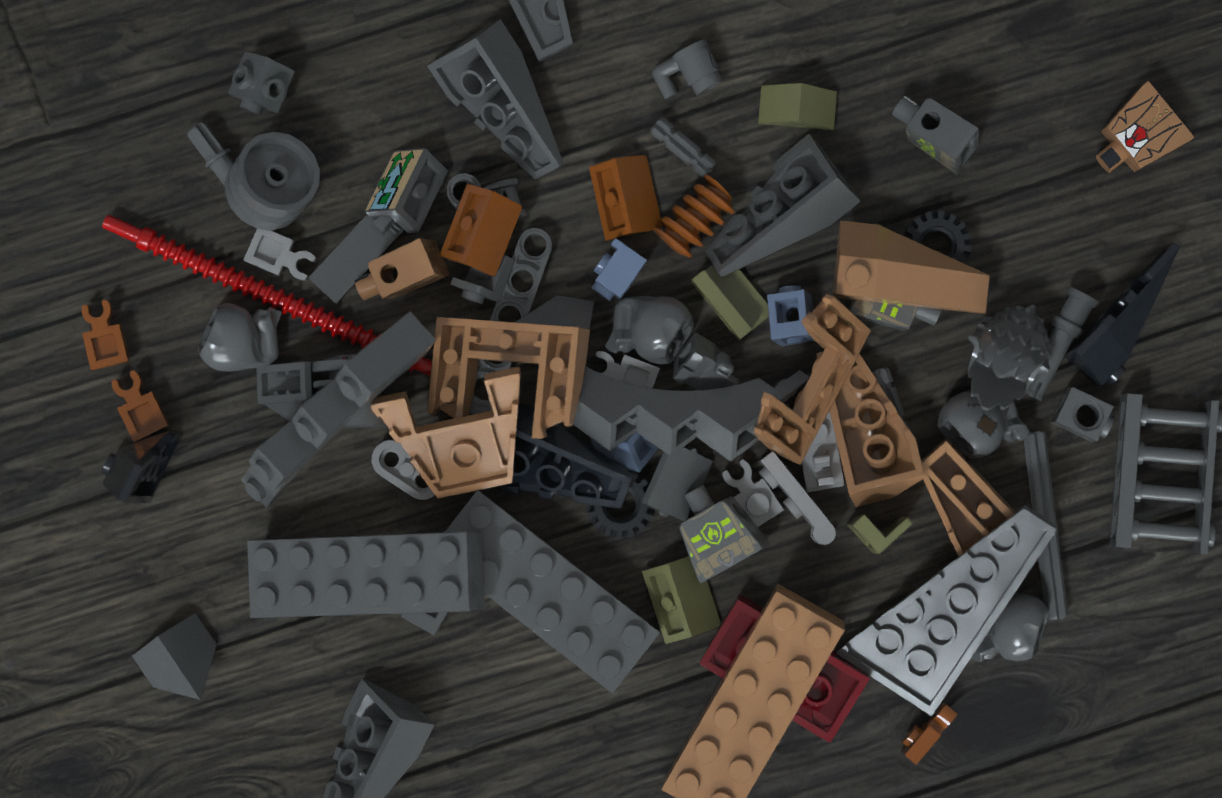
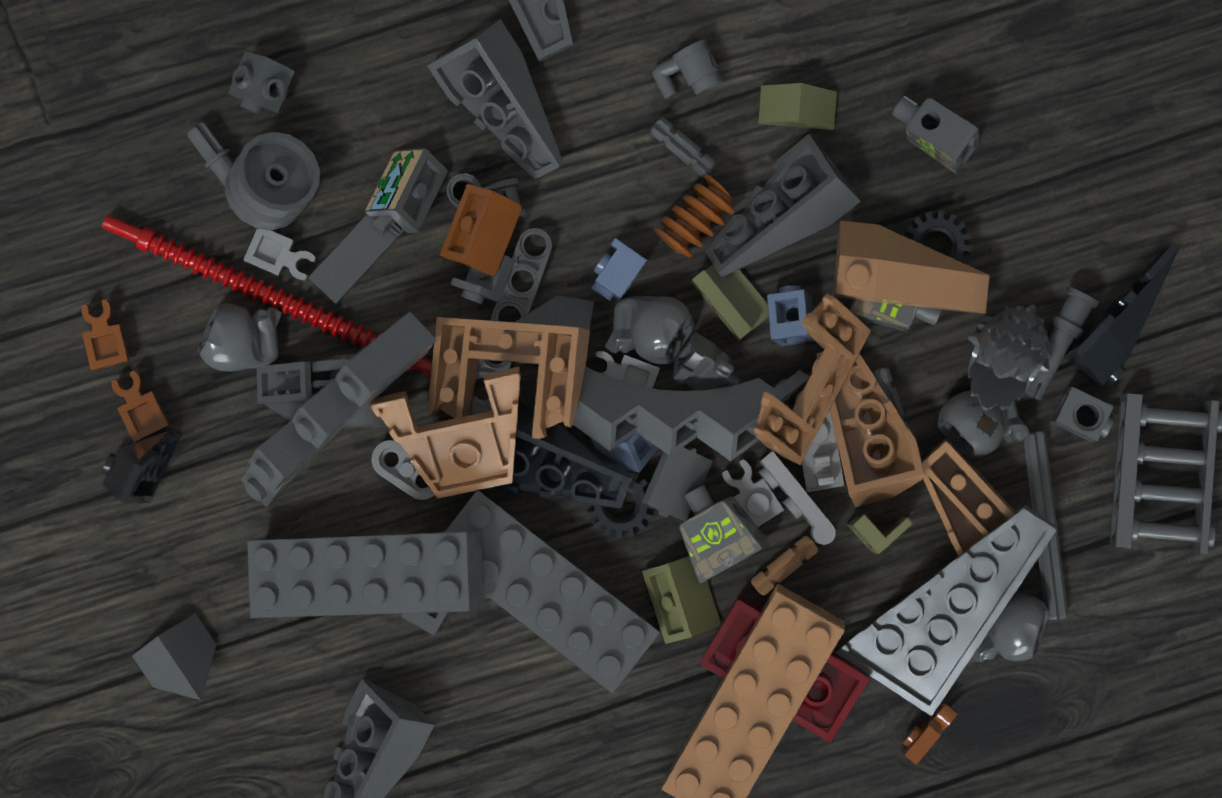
(416, 266): medium nougat torso -> none
(625, 196): dark orange panel -> none
(784, 565): none -> medium nougat axle
(1142, 131): medium nougat torso -> none

